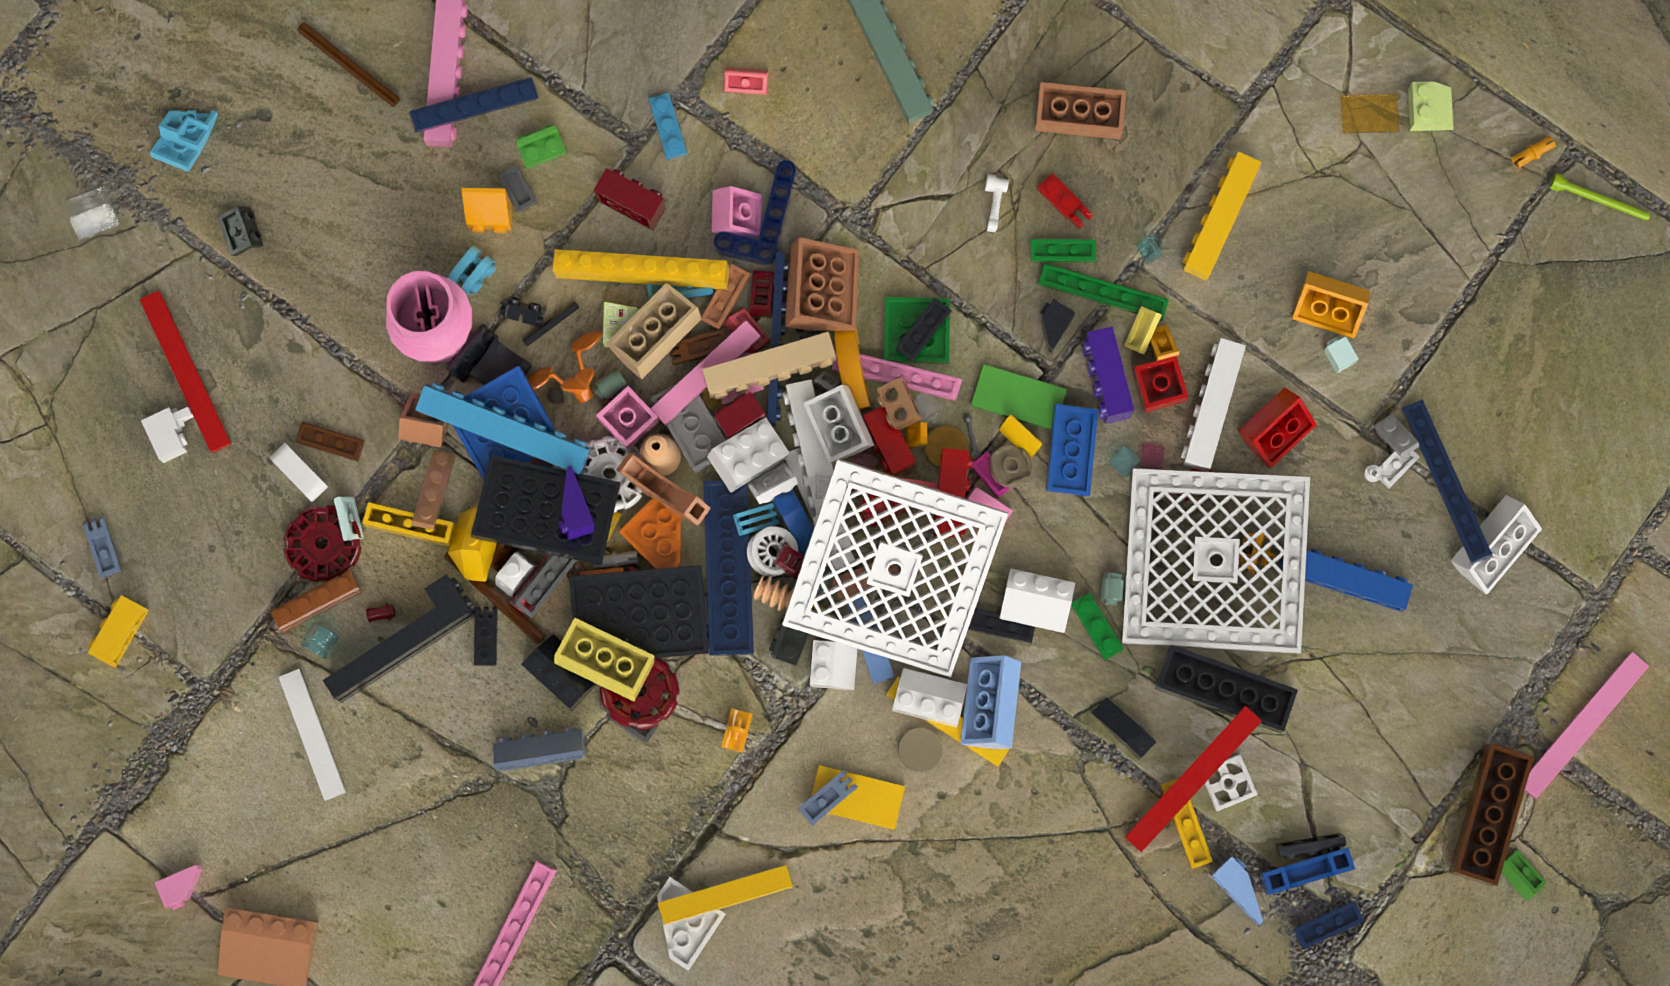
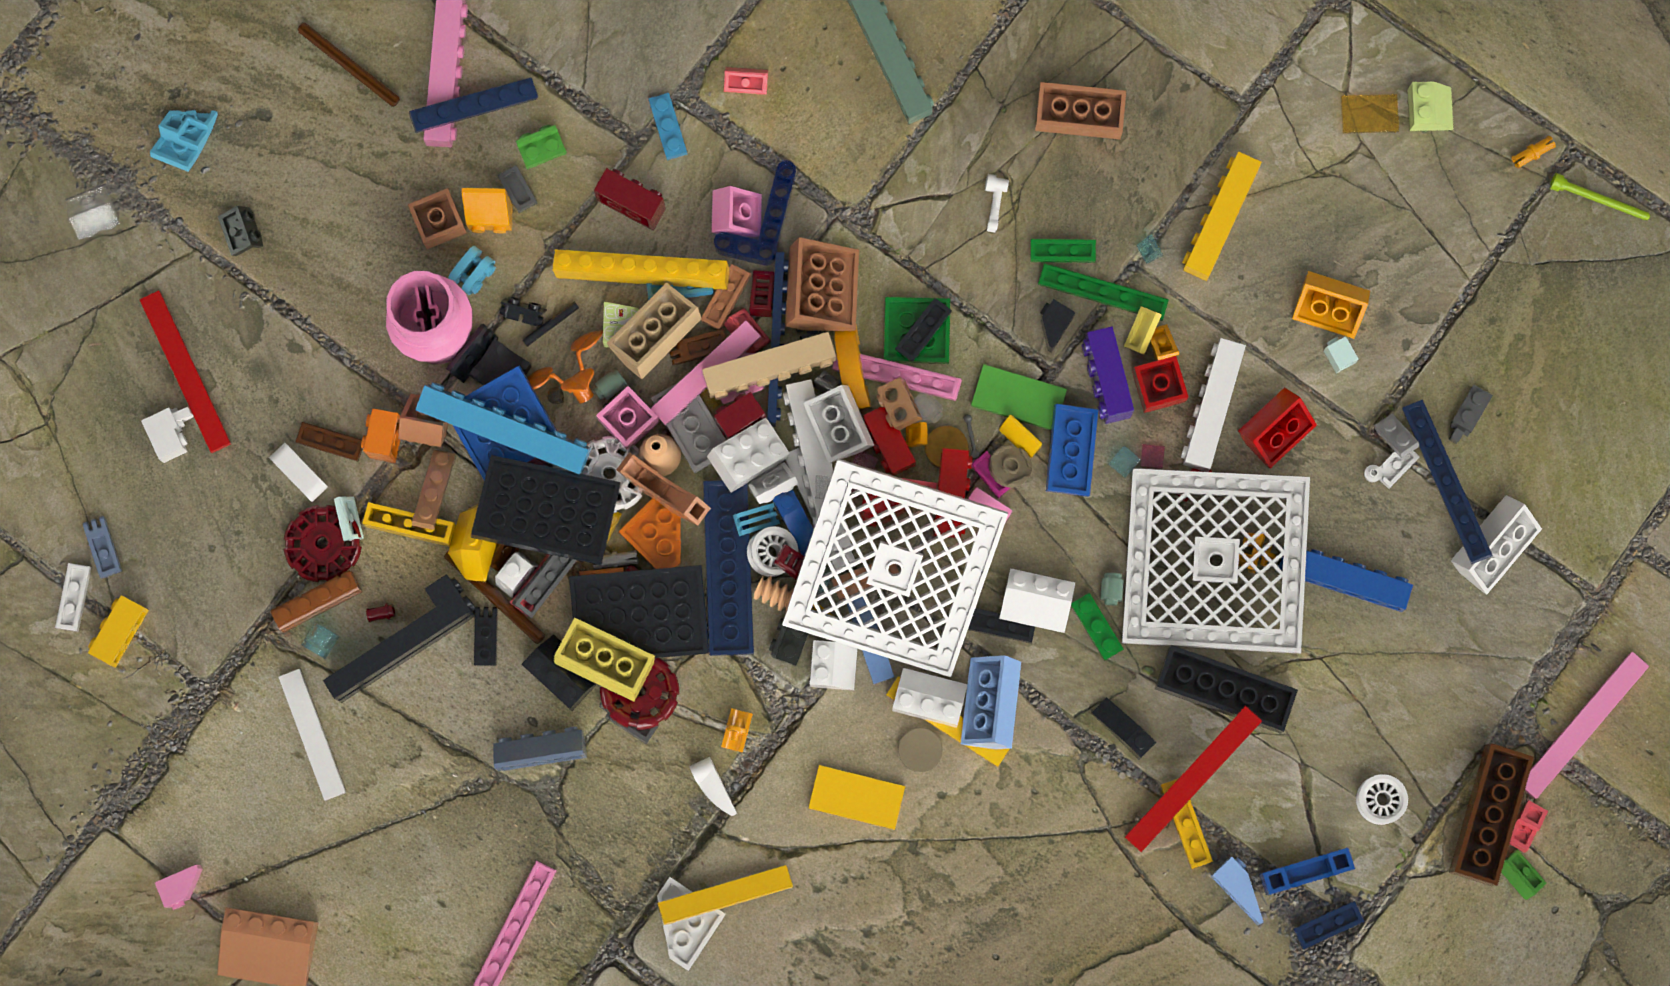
(73, 597): none -> white tile
(382, 436): none -> orange brick
(437, 218): none -> nougat brick
(575, 513): dark purple slope -> none
(712, 785): none -> white piece
(826, 798): sand blue hinge -> none
(1063, 200): red hinge -> none
(1232, 792): white piece -> none
(1310, 845): black plate -> none
(1401, 794): none -> white wheel
(1469, 413): none -> dark grey hinge
(1527, 825): none -> coral slope

